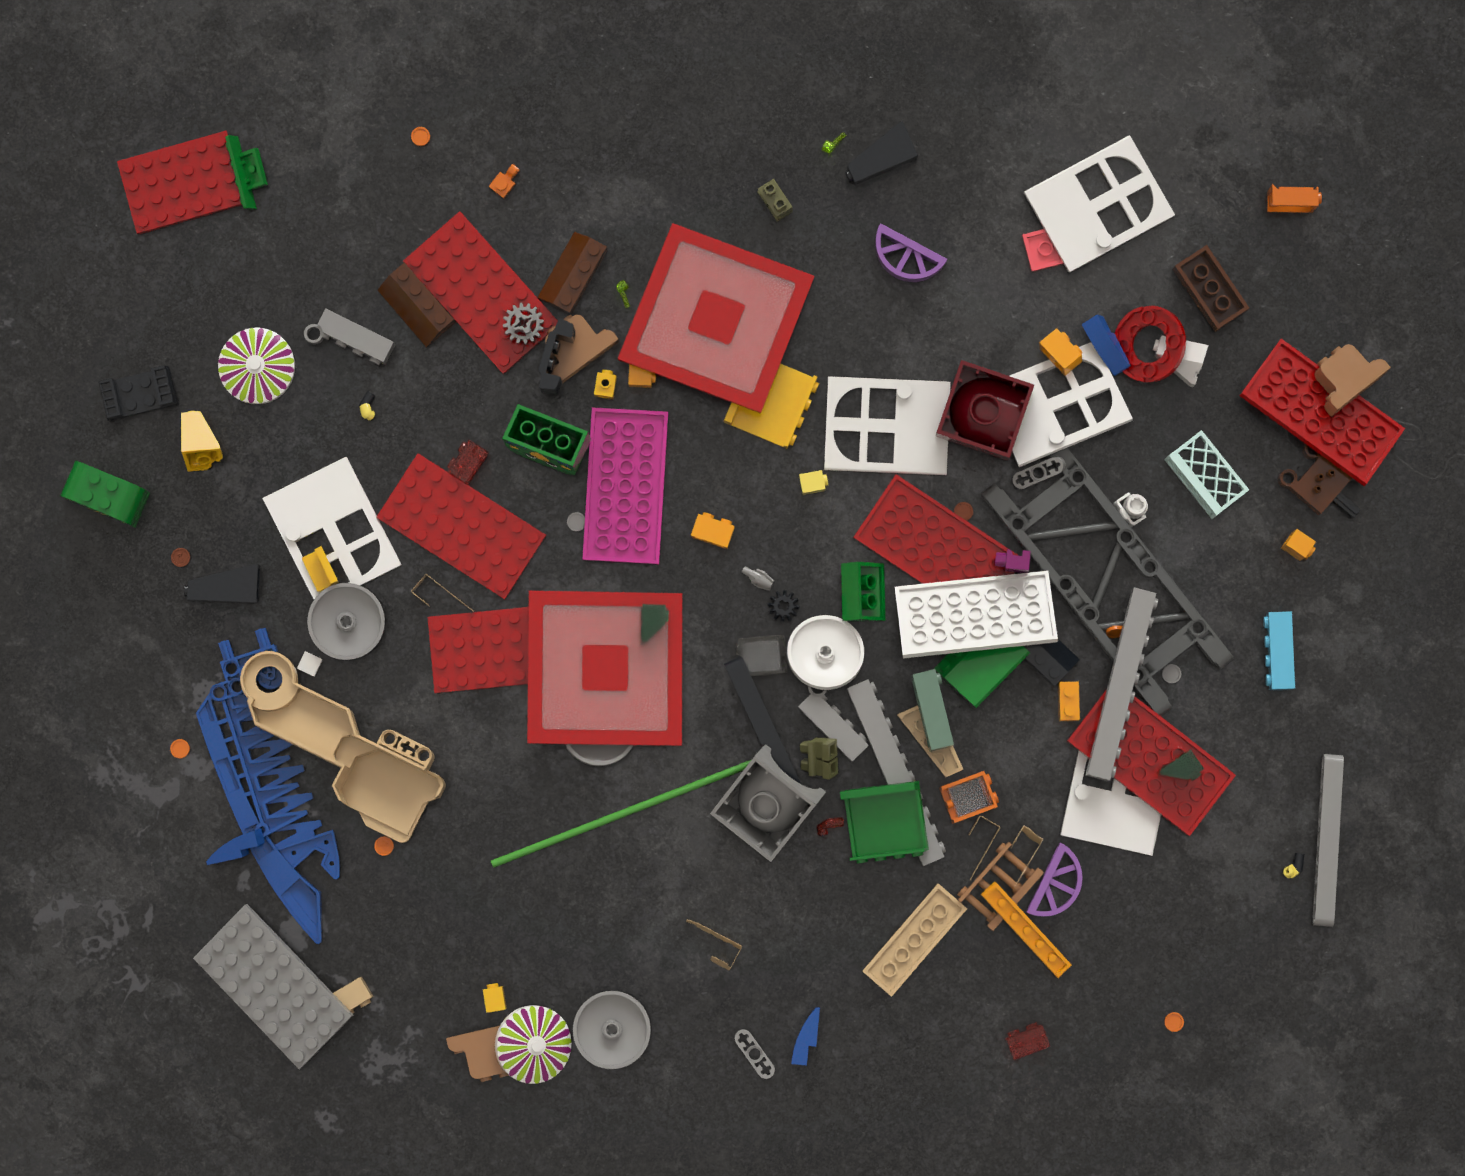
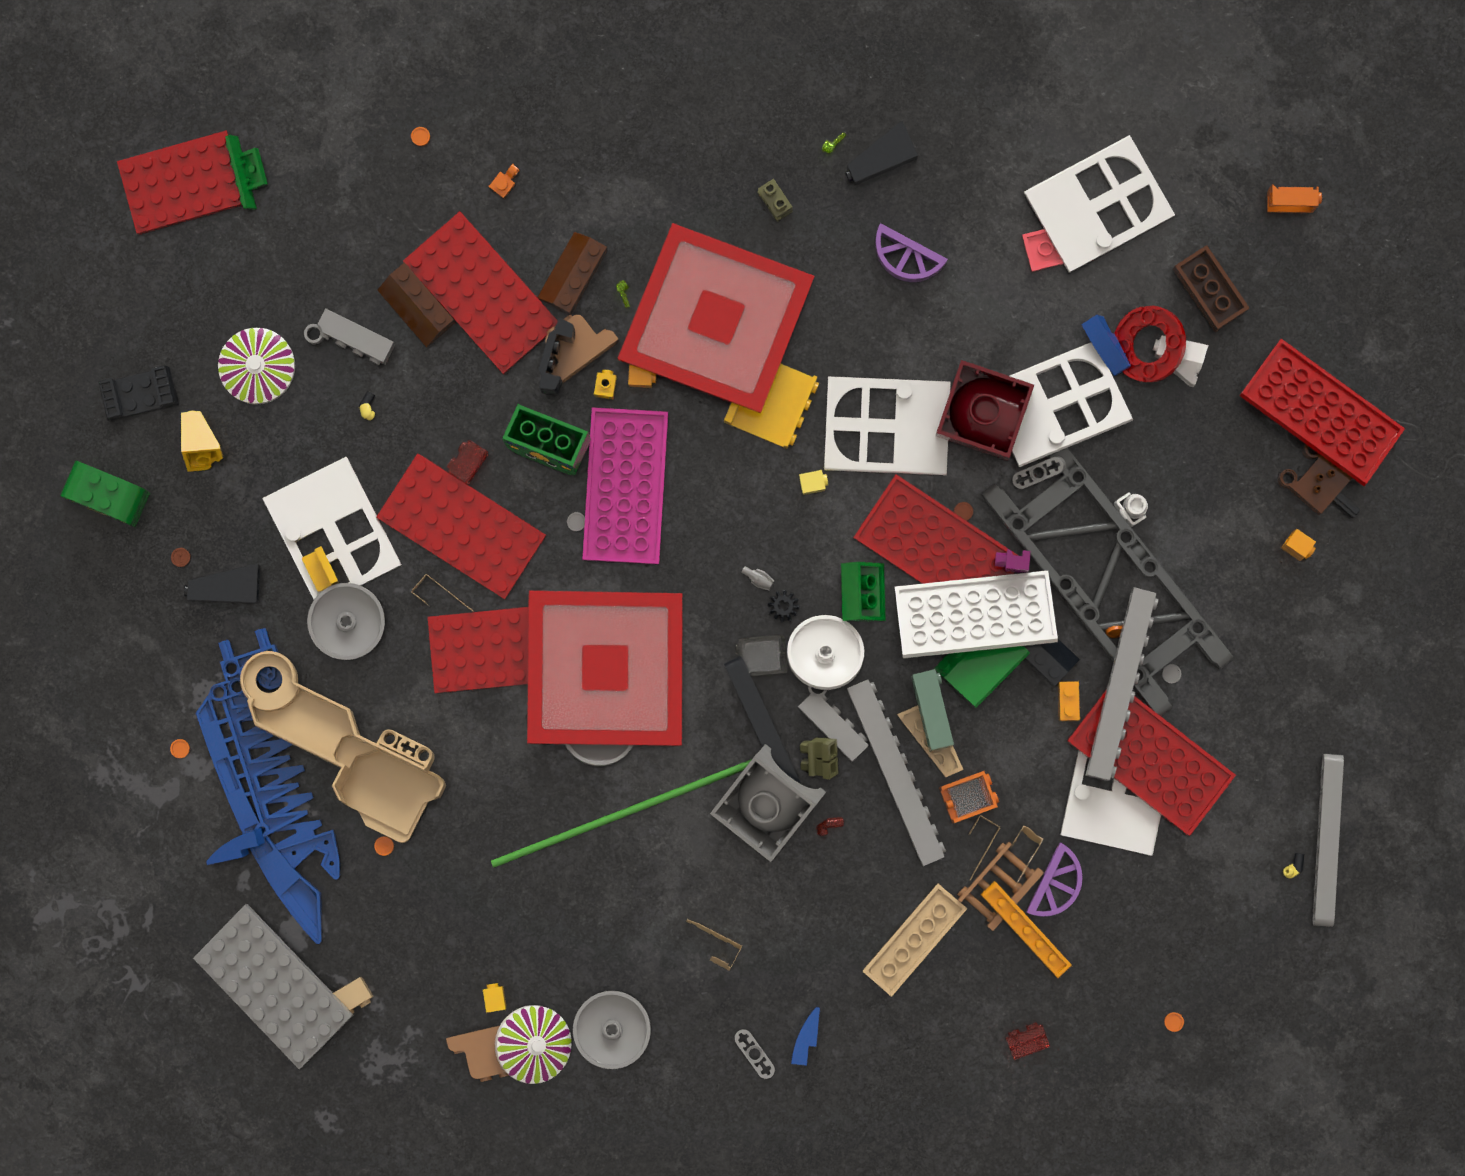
(309, 663): white tile -> none
(515, 328): light grey gear -> none
(652, 621): clear green slope -> none
(713, 530): light orange brick -> none
(885, 821): green panel -> none
(1061, 351): light orange brick -> none
(1183, 767): clear green slope -> none
(1196, 486): light aqua fence -> none
(1280, 651): medium azure brick -> none
(1347, 376): medium nougat brick -> none

